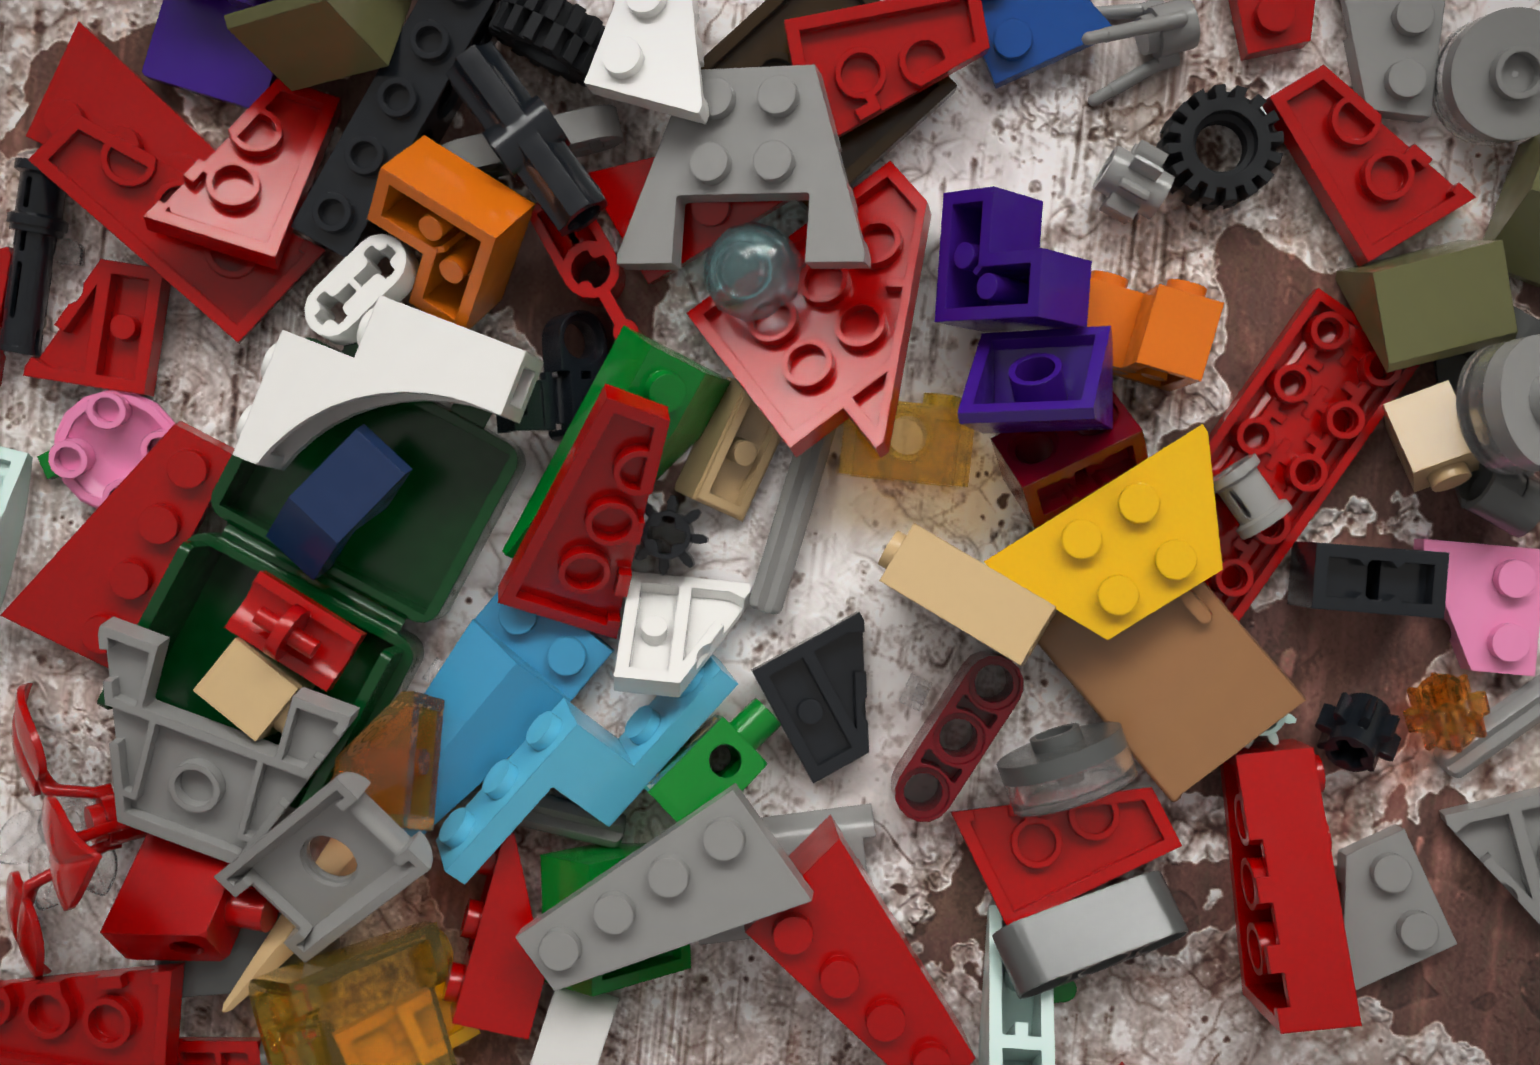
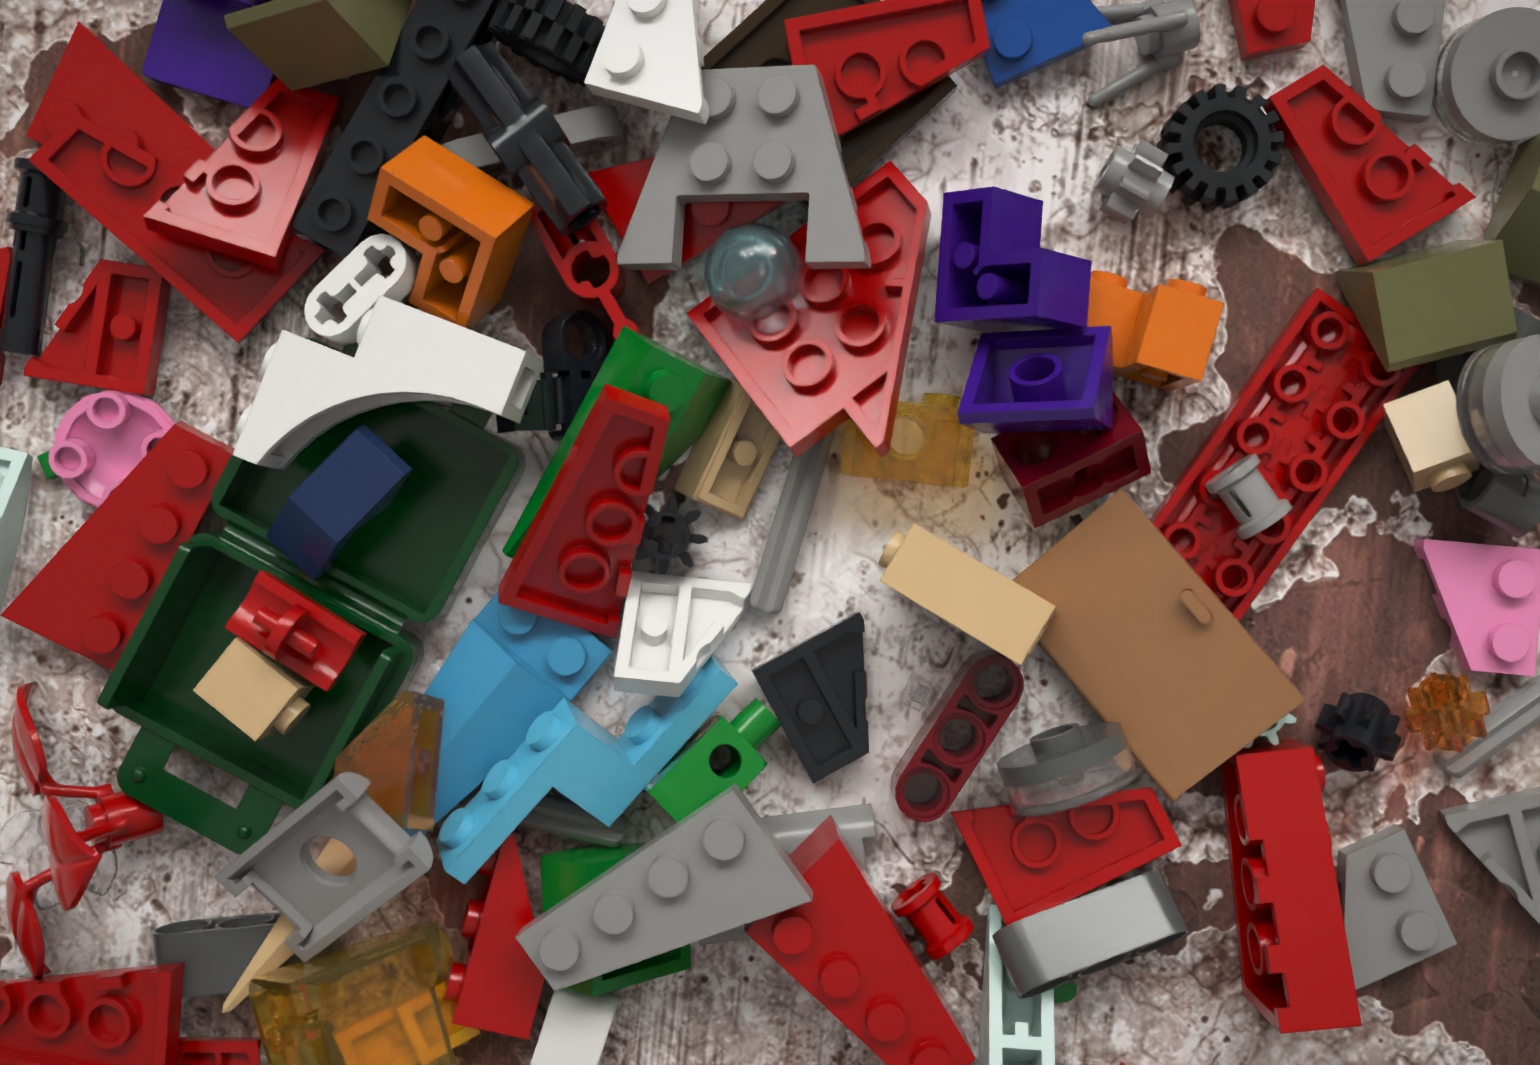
(178, 908): red torso -> none
(197, 776): light grey wing -> none
(933, 916): none -> red bush
(1127, 542): yellow wing -> none
(1368, 579): black brick -> none

